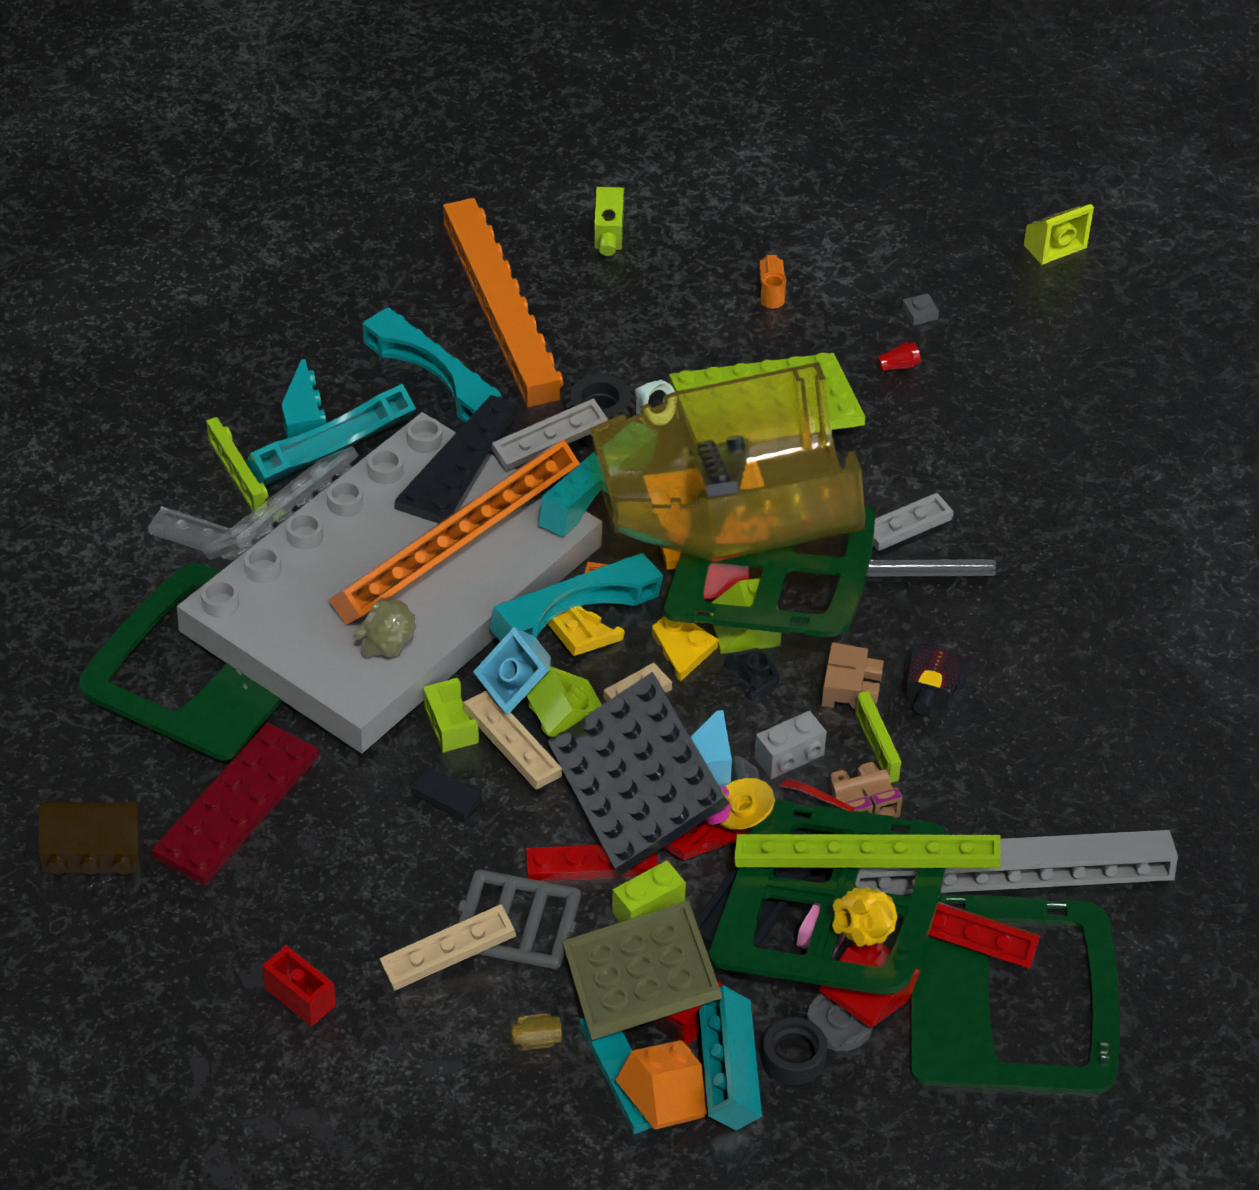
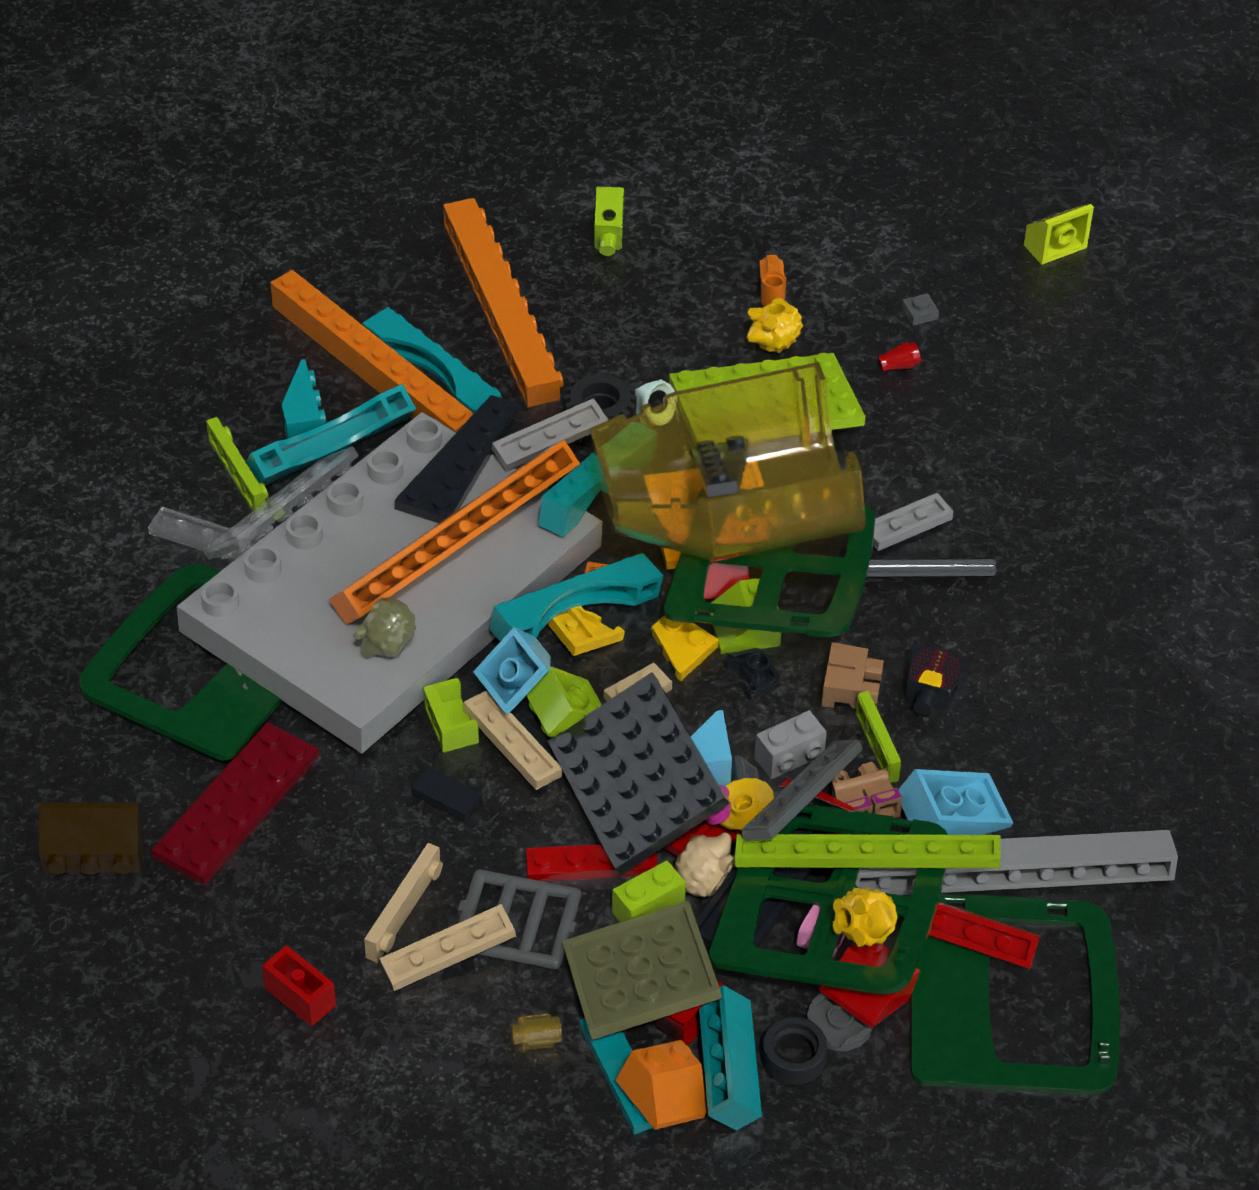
(362, 349): none -> orange brick
(384, 931): none -> tan plate
(705, 864): none -> tan animal
(774, 325): none -> yellow animal
(801, 790): none -> dark grey tile
(956, 801): none -> medium azure slope

